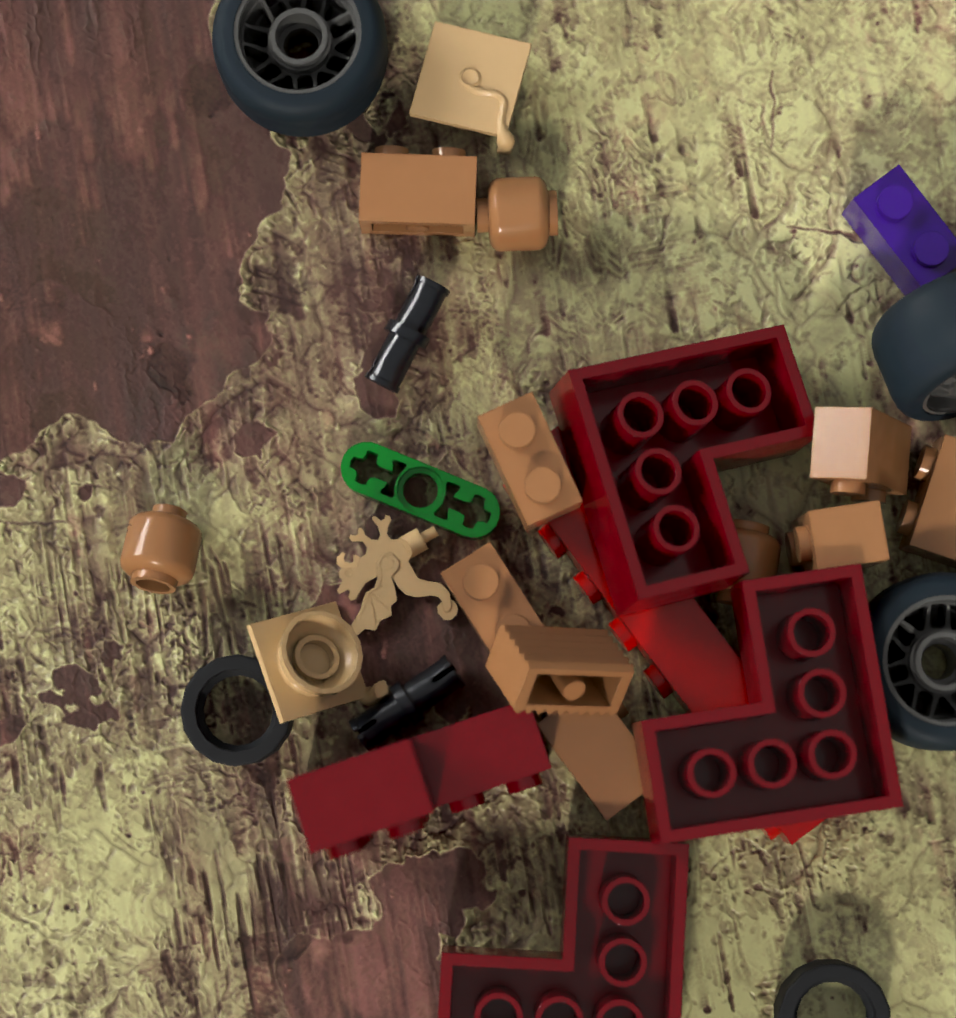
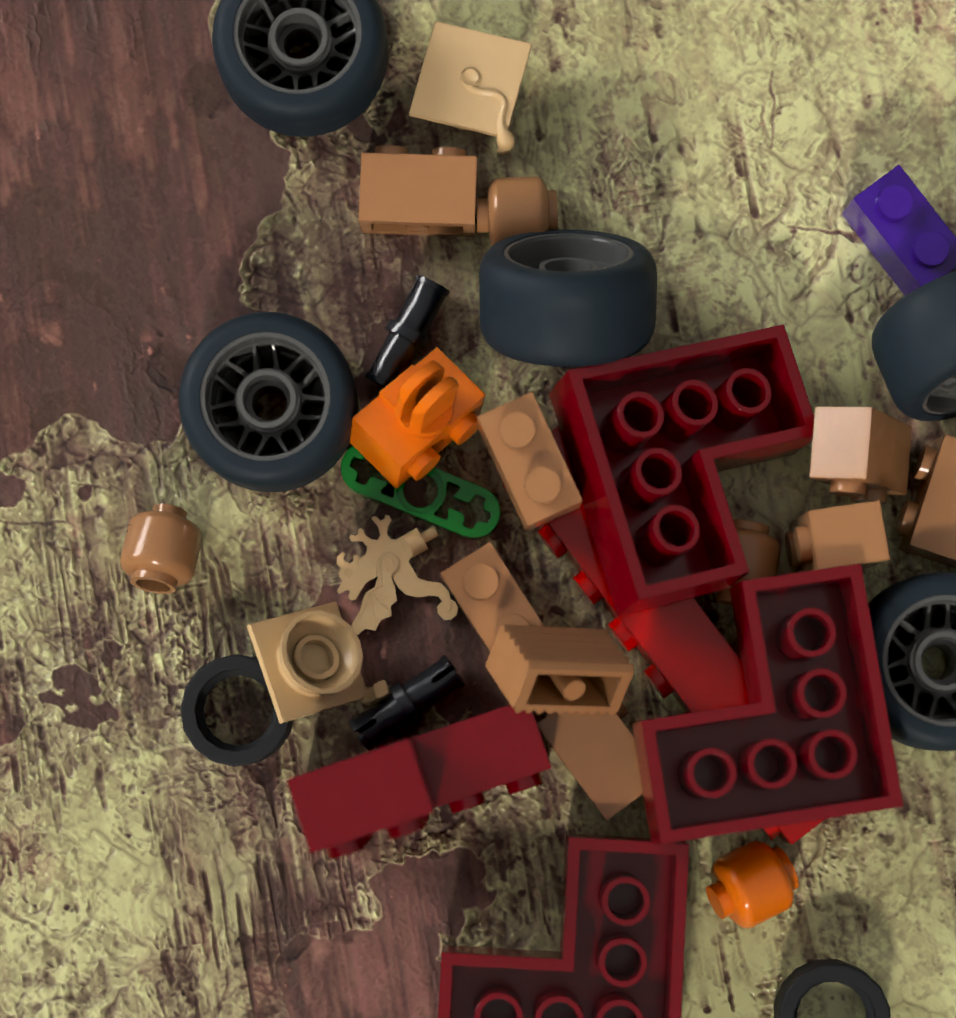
(241, 365): none -> wheel
(417, 418): none -> orange brick
(568, 297): none -> black wheel
(752, 884): none -> orange head

